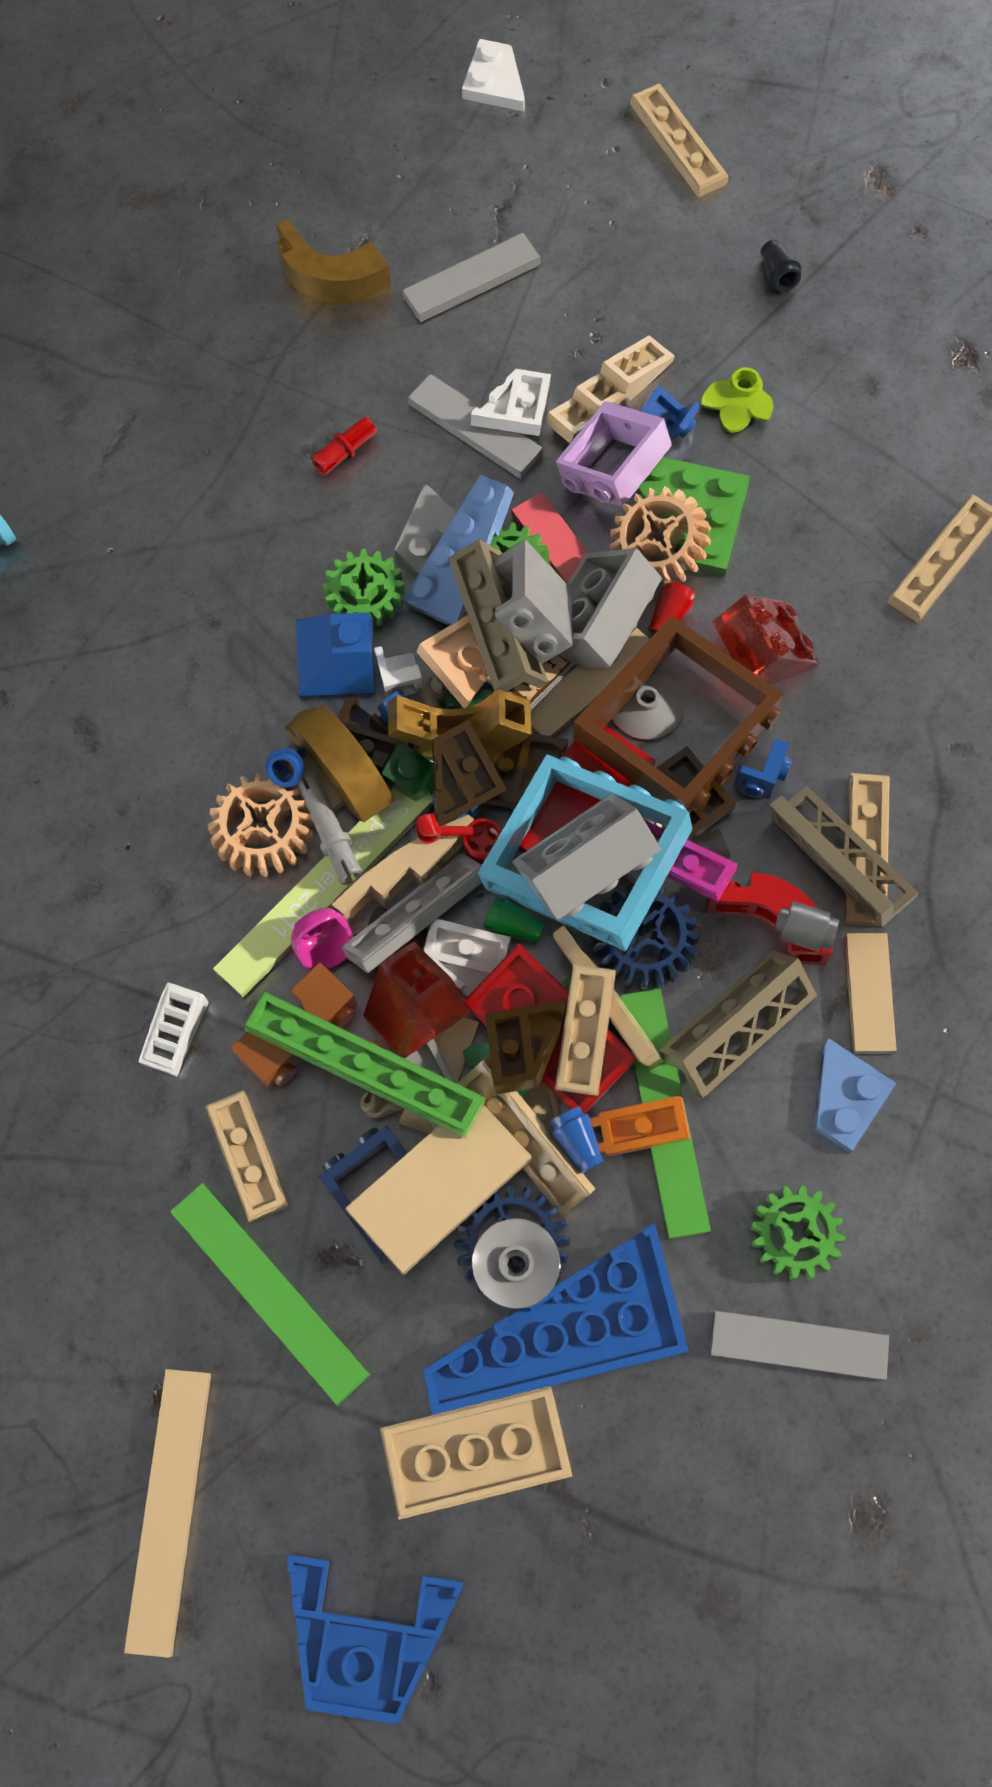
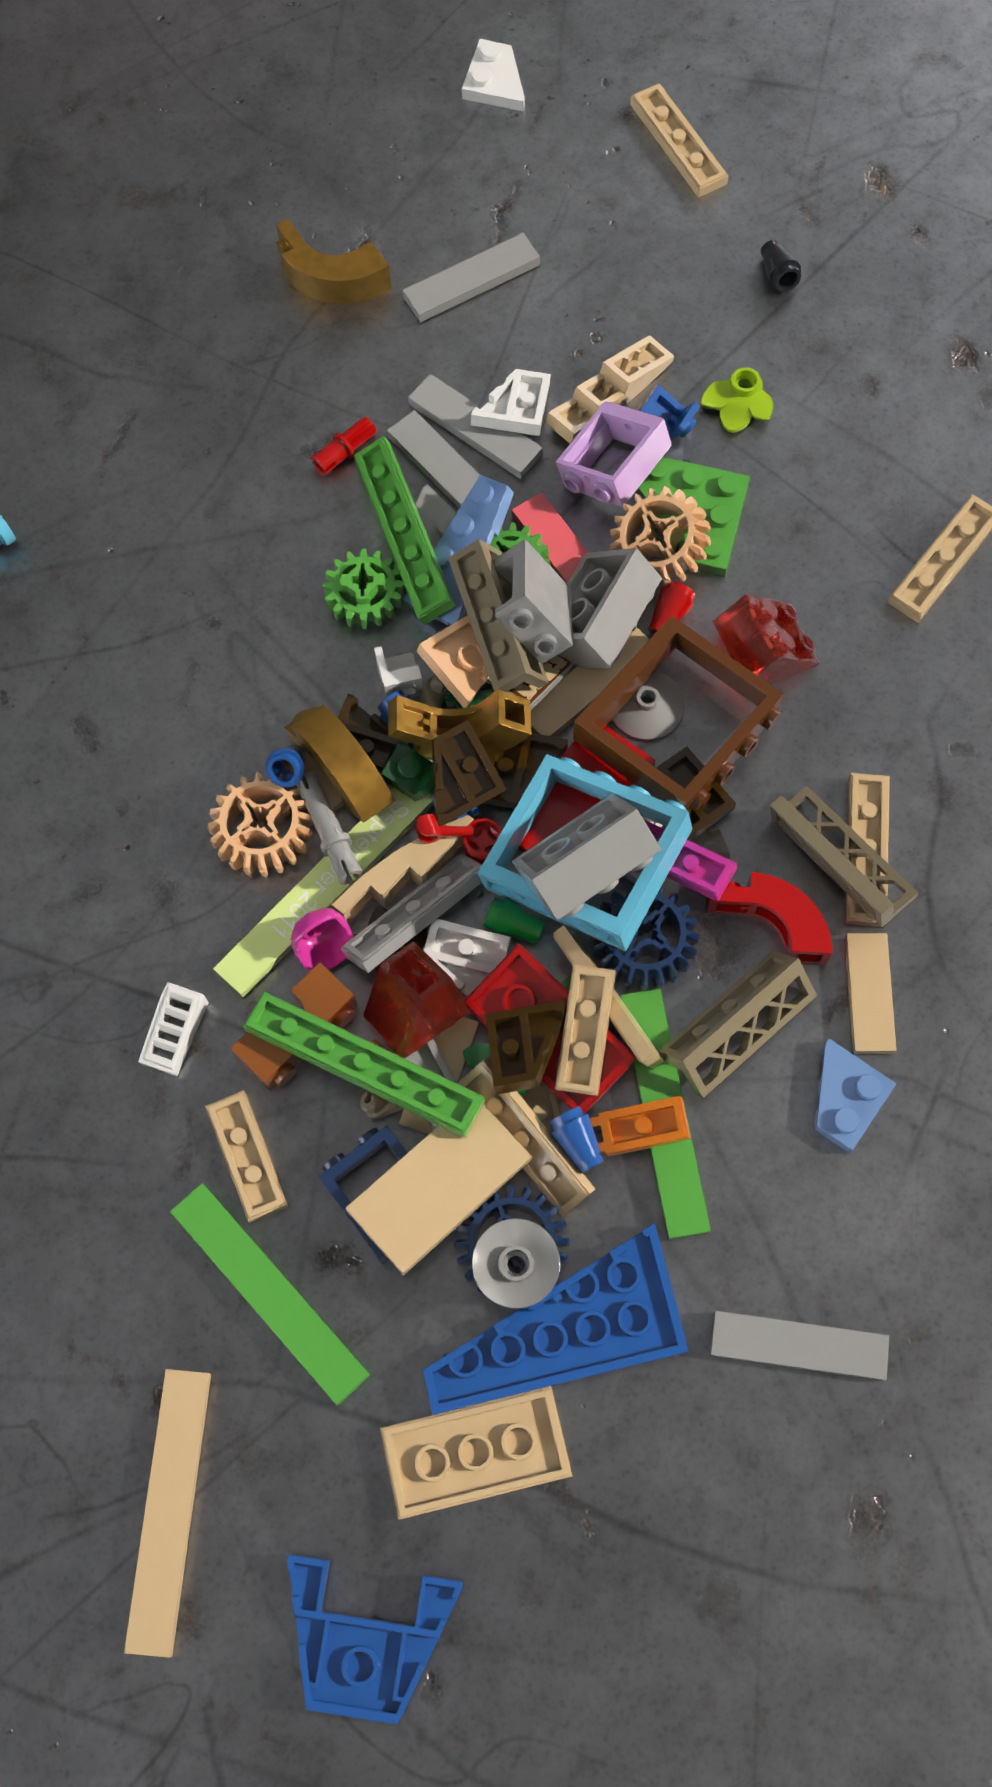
(335, 654): blue slope -> none
(404, 531): none -> bright green tile
(434, 457): none -> light grey tile
(761, 784): blue bracket -> none
(806, 926): flat silver brick -> none
(814, 1242): bright green gear -> none

